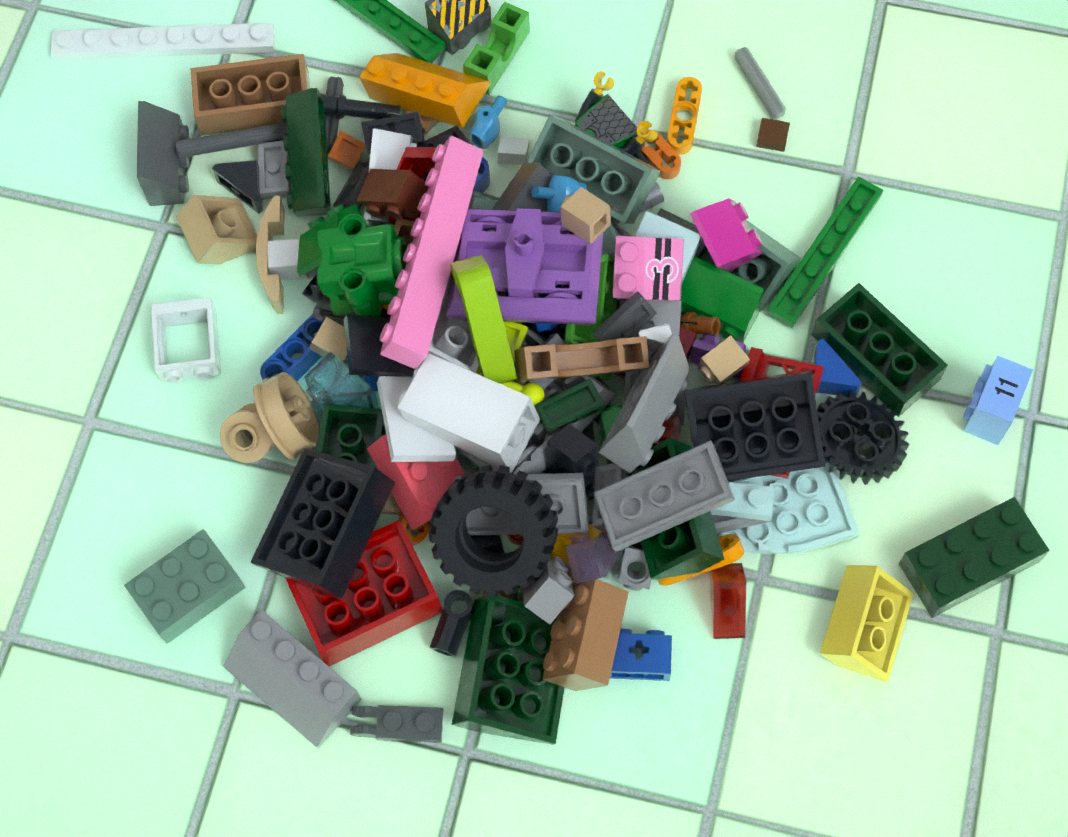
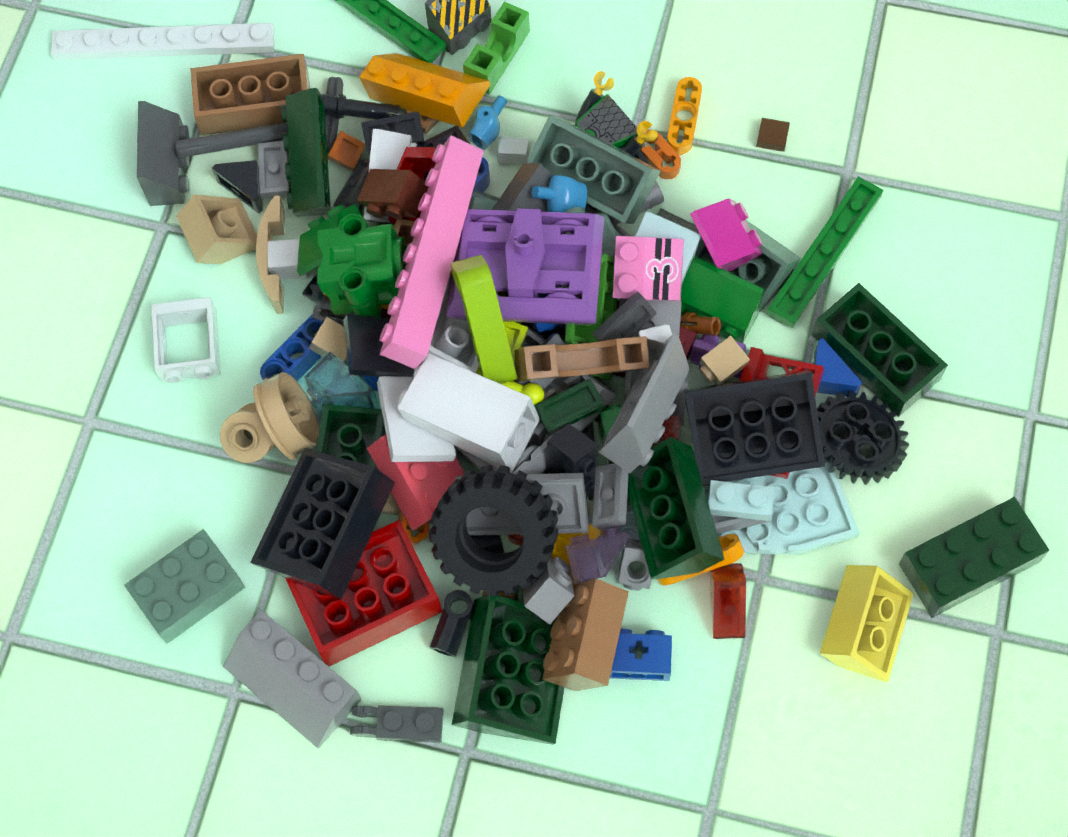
(585, 215): tan brick -> none
(663, 496): light grey tile -> none
(760, 83): light grey axle -> none
(996, 399): light blue brick -> none

